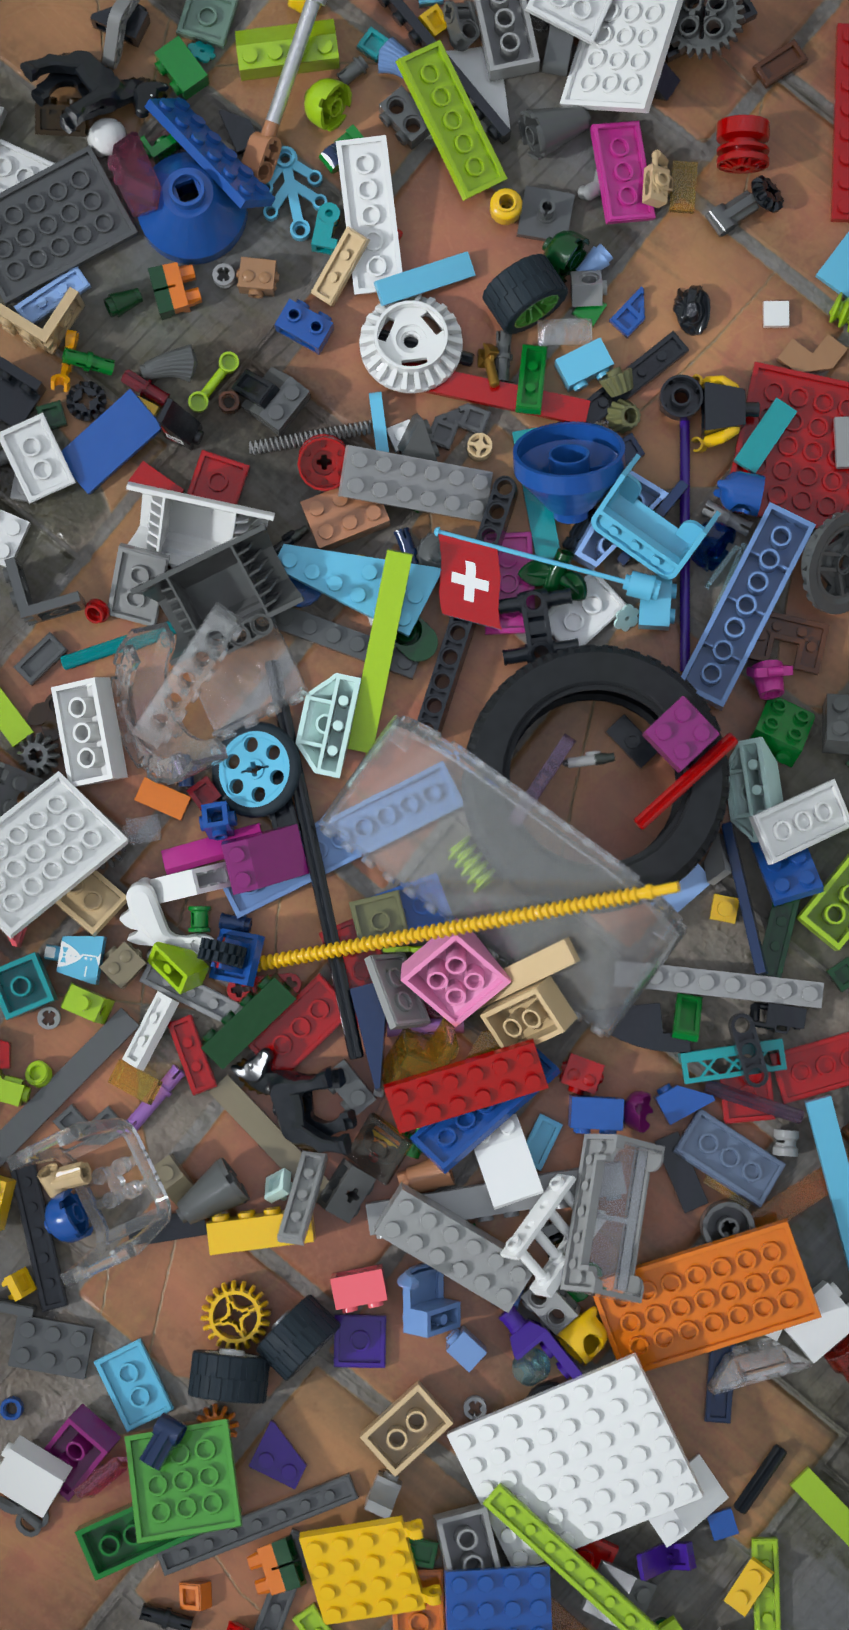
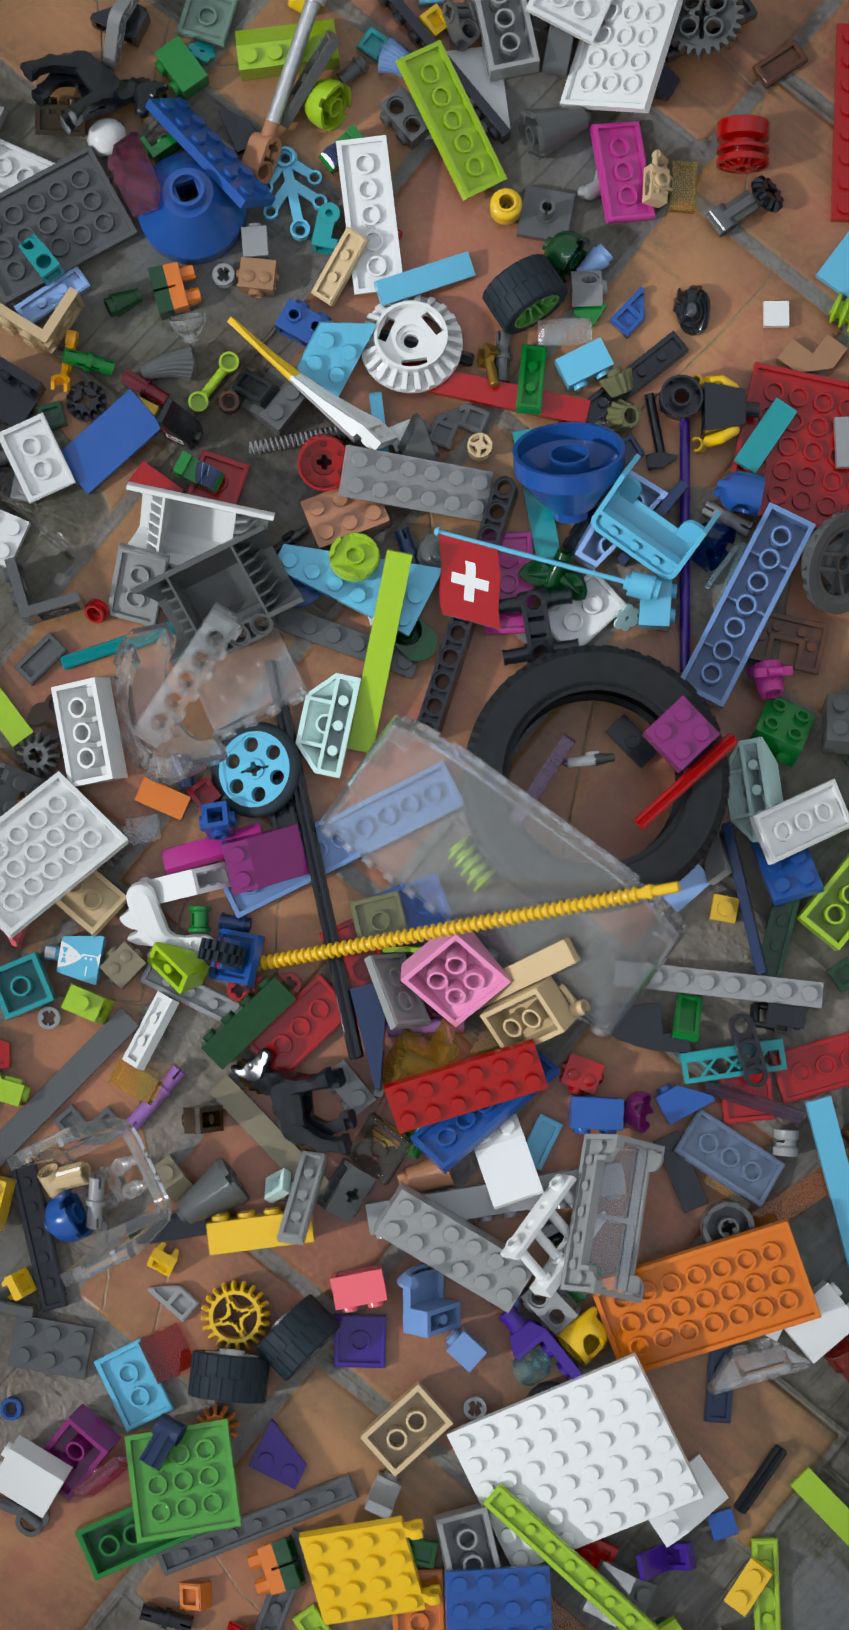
(38, 1074): lime tile -> none
(41, 259): none -> teal leg
(95, 1201): none -> light grey pin
(162, 1261): none -> yellow tile
(166, 1353): none -> clear red piece
(175, 1299): none -> light grey tile
(188, 325): none -> clear piece
(192, 1057): red tile -> none
(198, 473): none -> leg
(202, 1119): none -> dark brown slope
(255, 241): none -> light grey brick
(309, 76): none -> dark grey tile
(334, 353): none -> medium azure wing
(345, 416): none -> white plate
(354, 557): none -> lime tile
(576, 1007): none -> tan hand
(660, 458): none -> black piece

